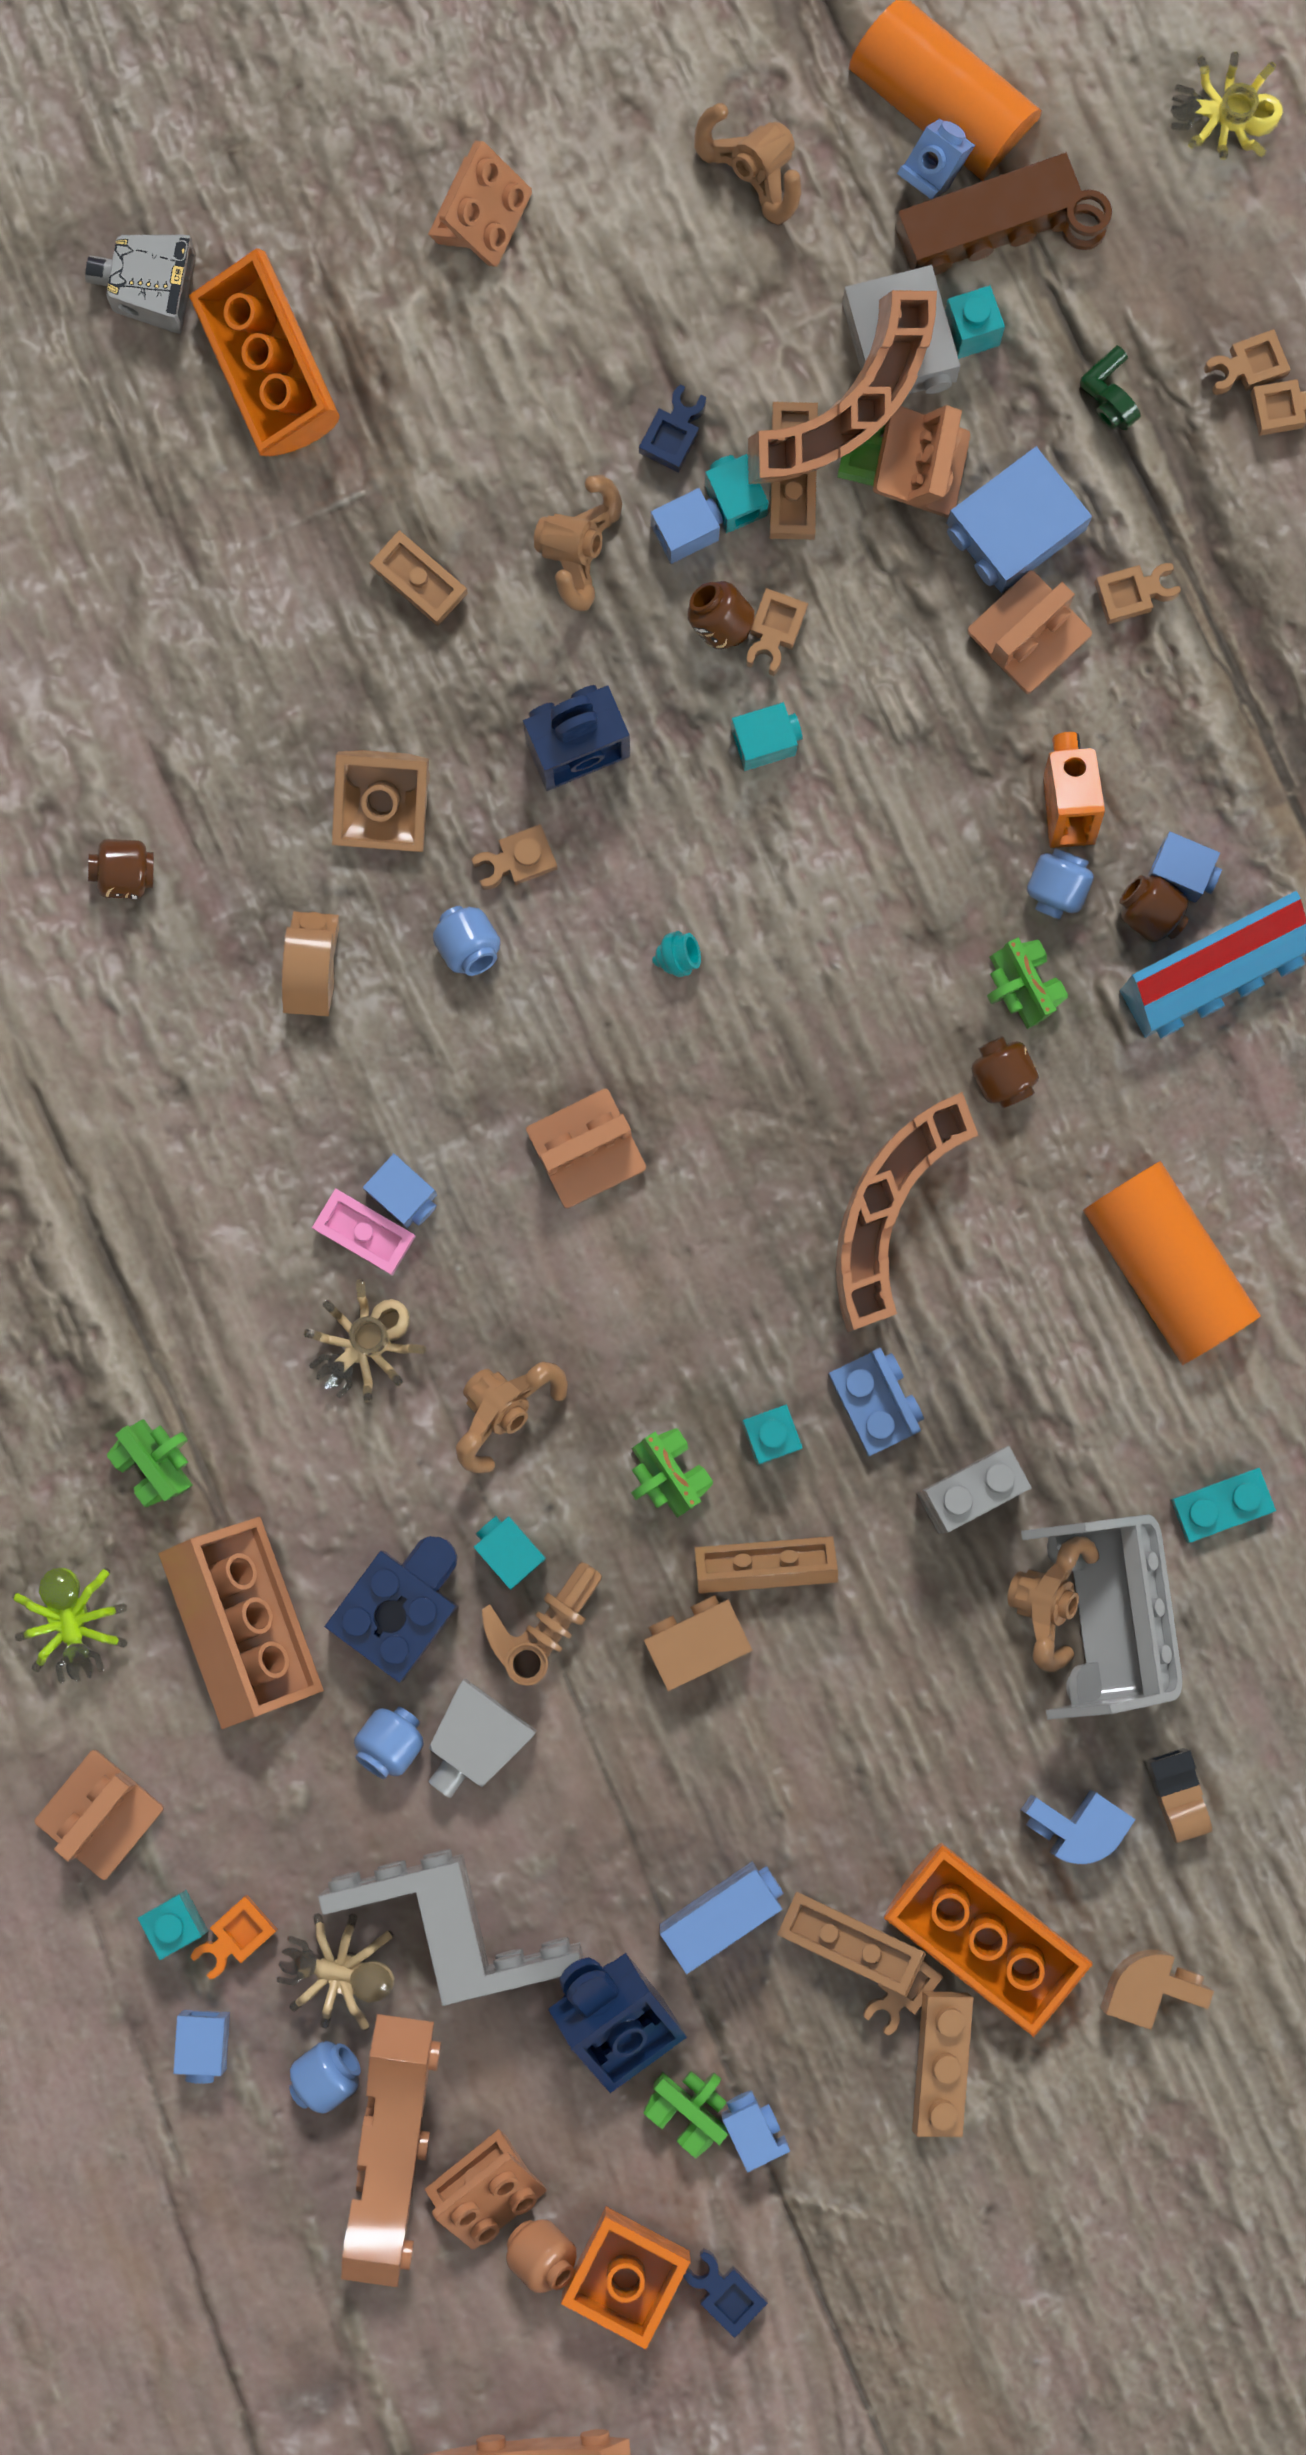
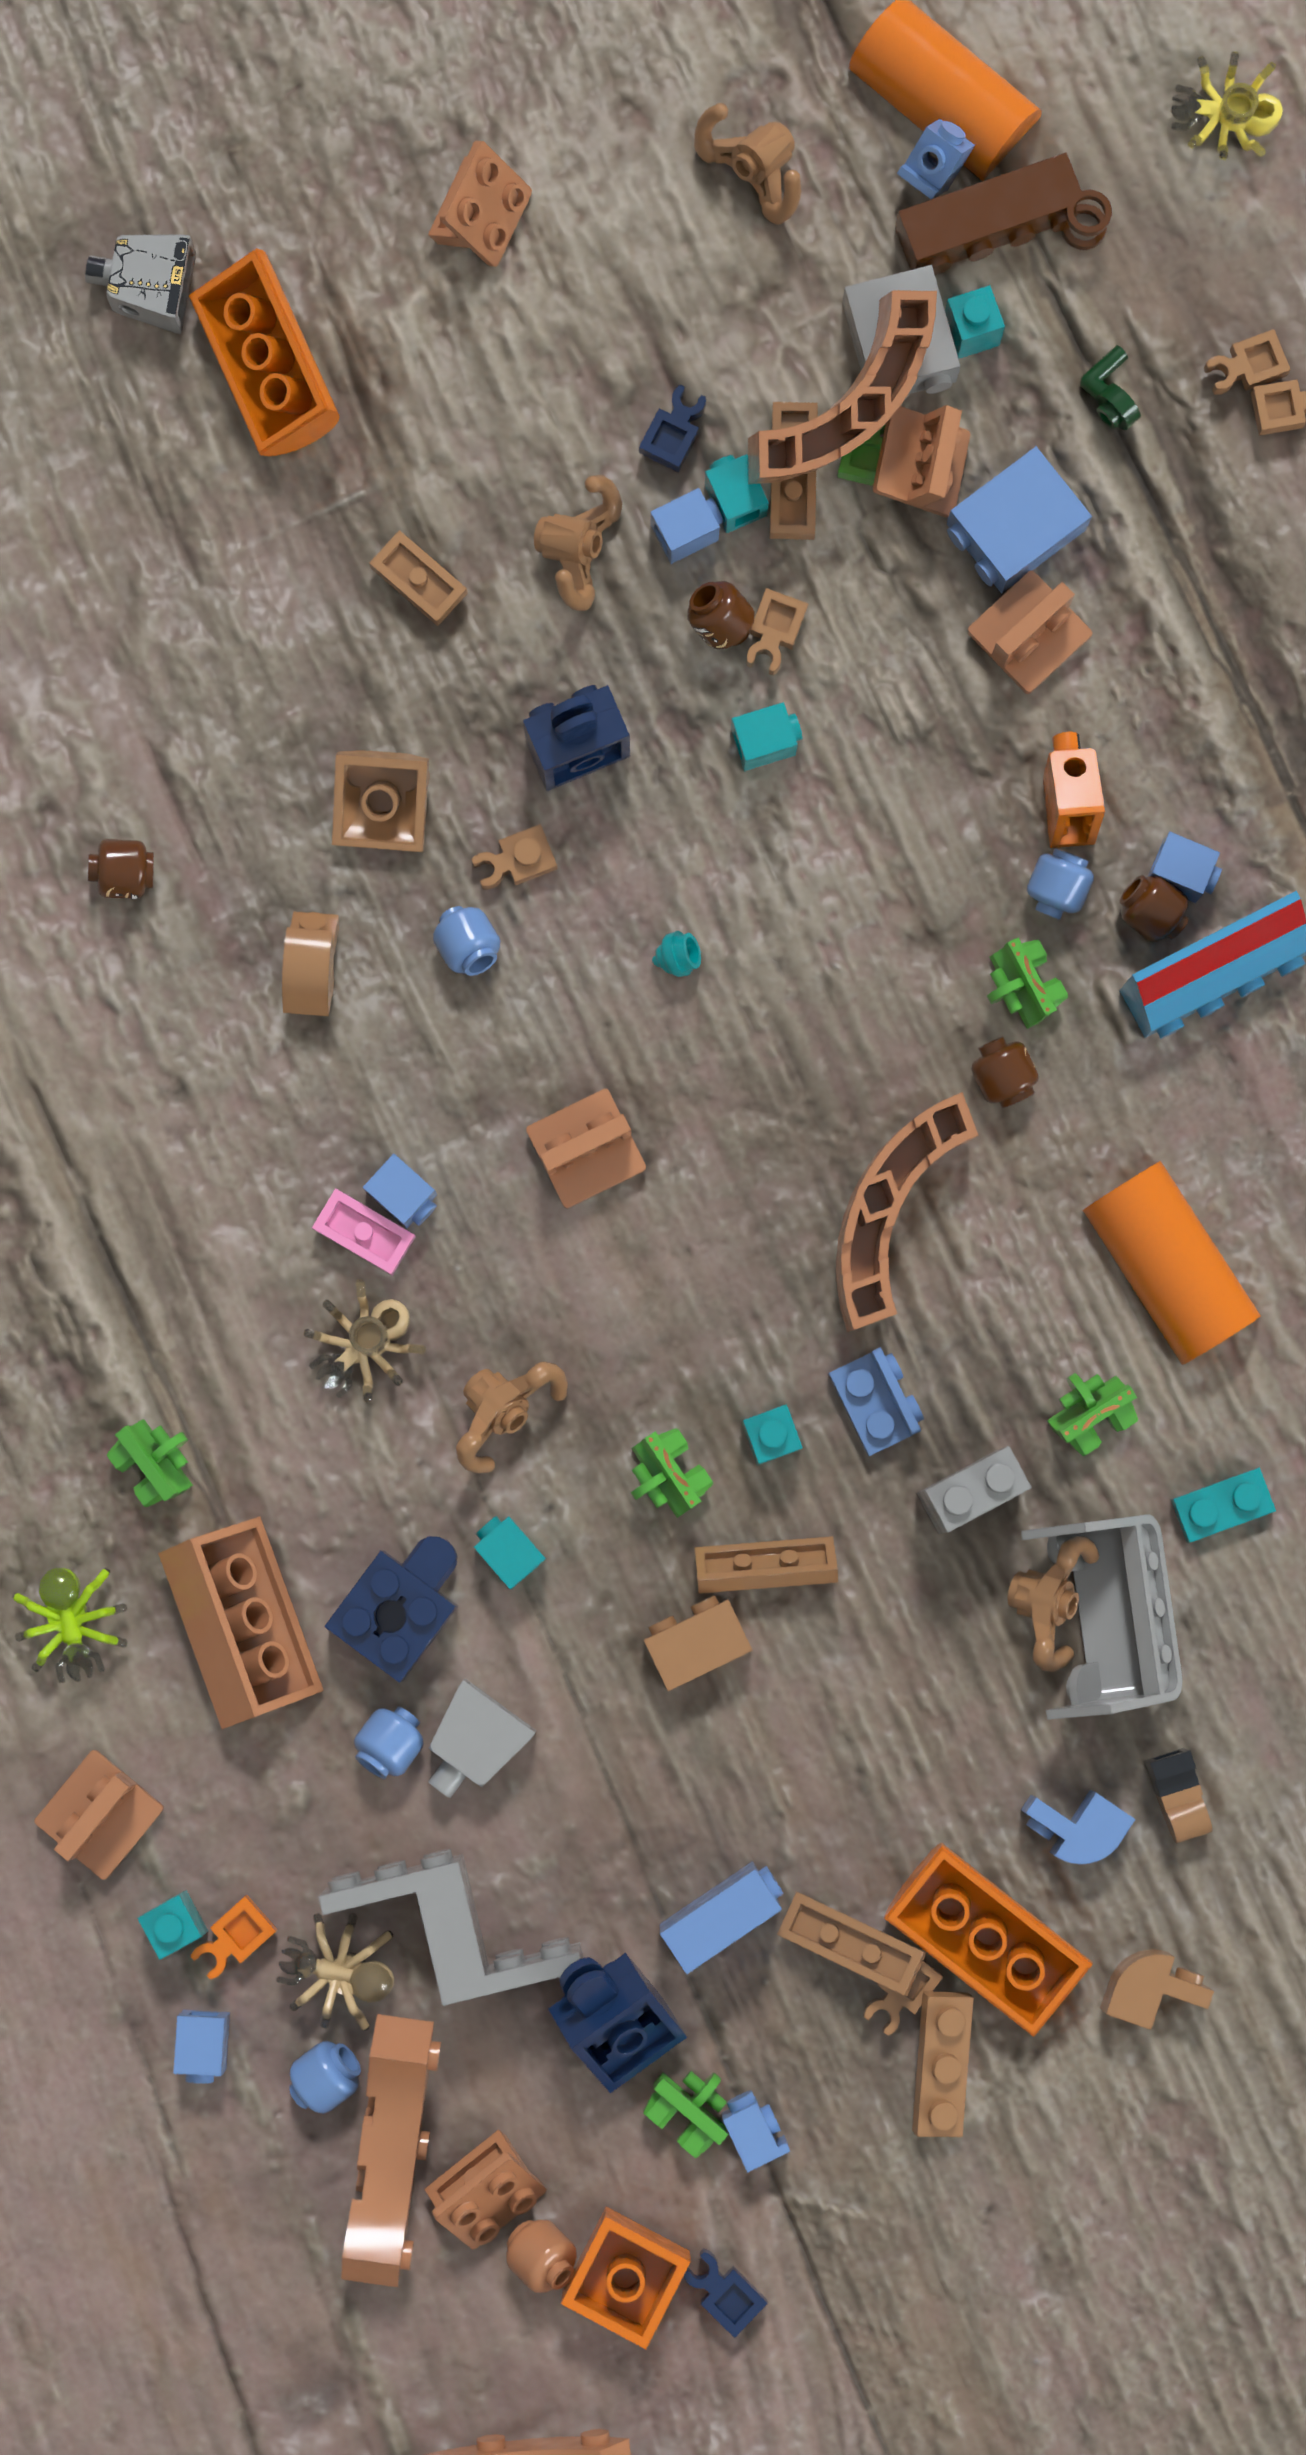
(550, 1629): medium nougat piece -> none
(1089, 1405): none -> bright green hips
(1129, 593): medium nougat plate -> none

